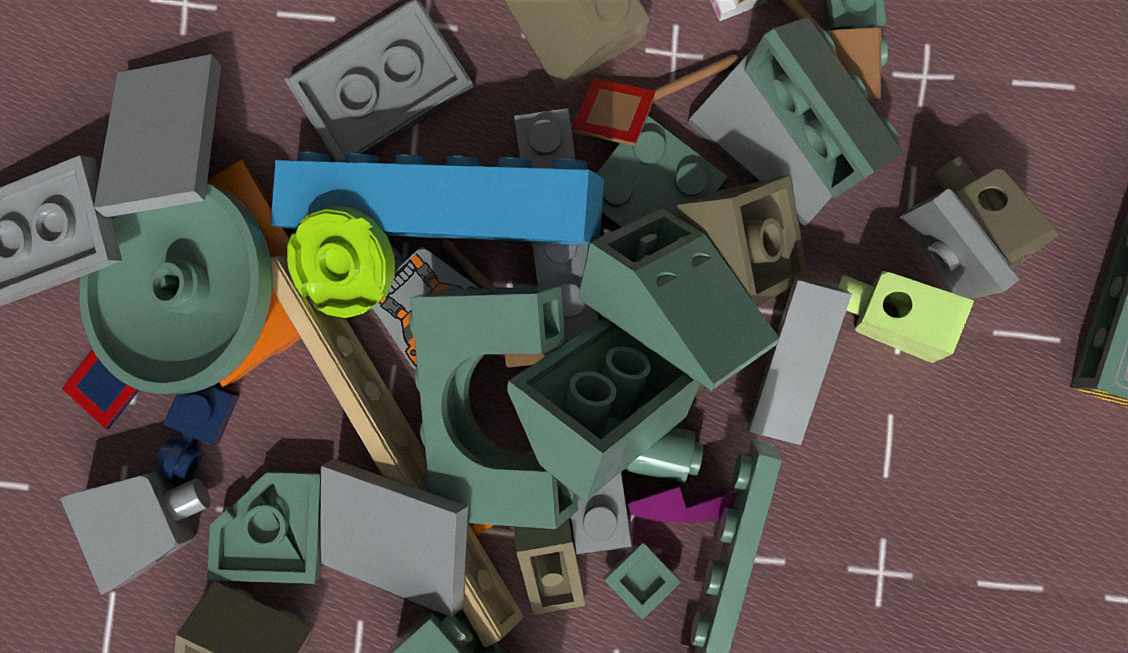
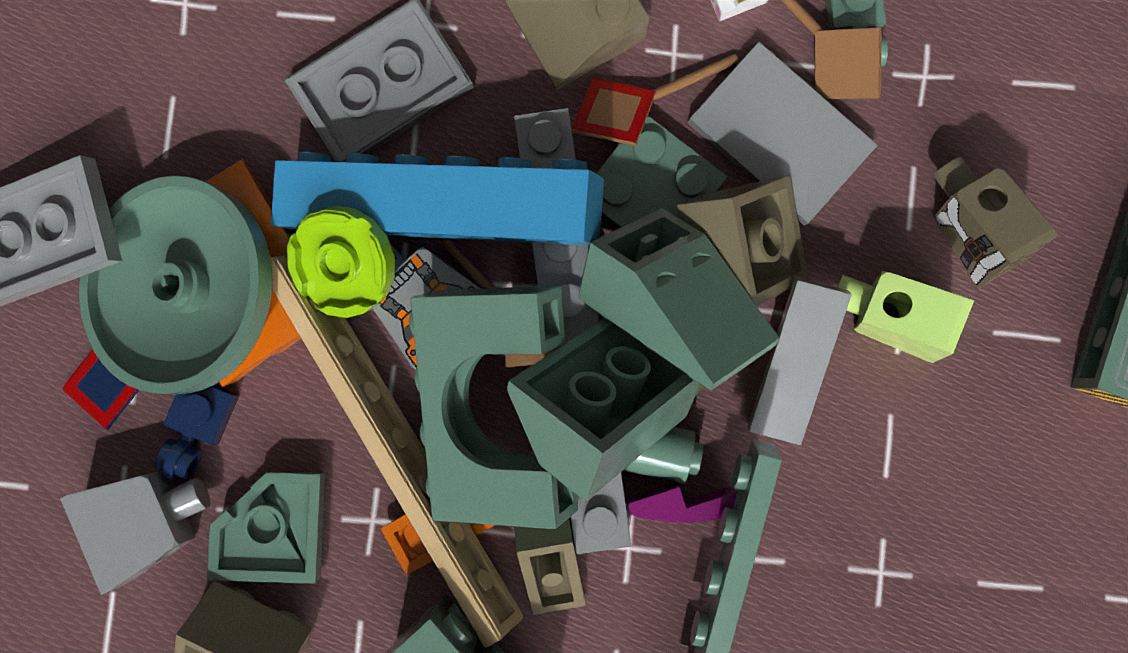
(159, 137): light grey tile -> none
(393, 536): light grey tile -> none
(641, 579): sand green plate -> none
(822, 105): sand green slope -> none
(958, 247): light grey plate -> none

